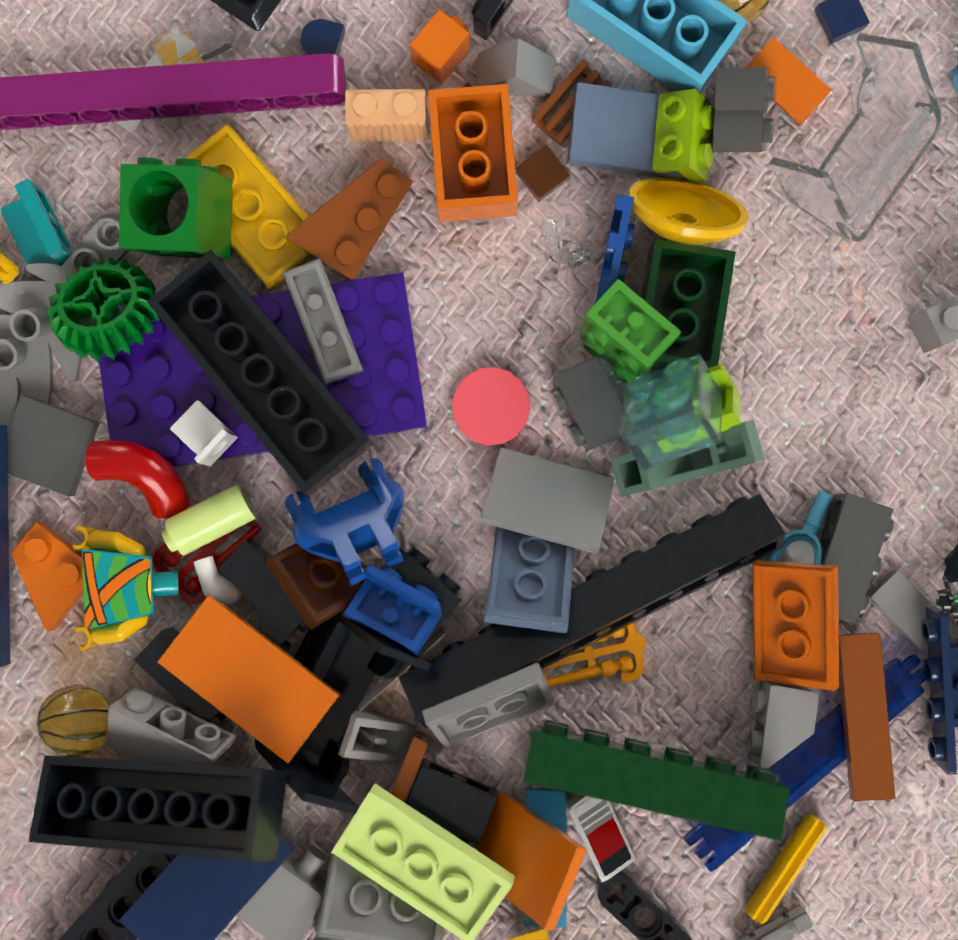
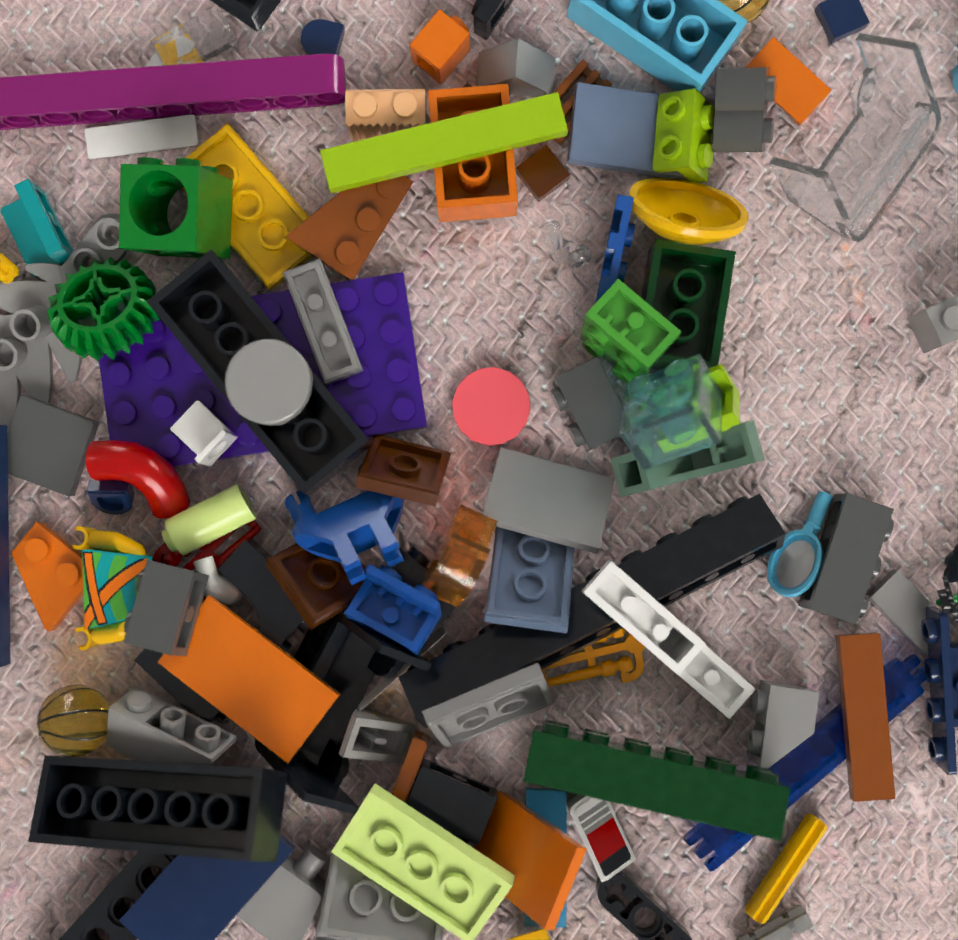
(111, 496): none -> dark blue tile
(141, 136): none -> white sticker
(165, 608): none -> dark grey brick
(268, 382): none -> light grey tile
(403, 470): none -> reddish brown tile
(444, 142): none -> lime tile
(461, 556): none -> clear orange brick
(668, 638): none -> white bracket
(796, 624): orange tile -> none

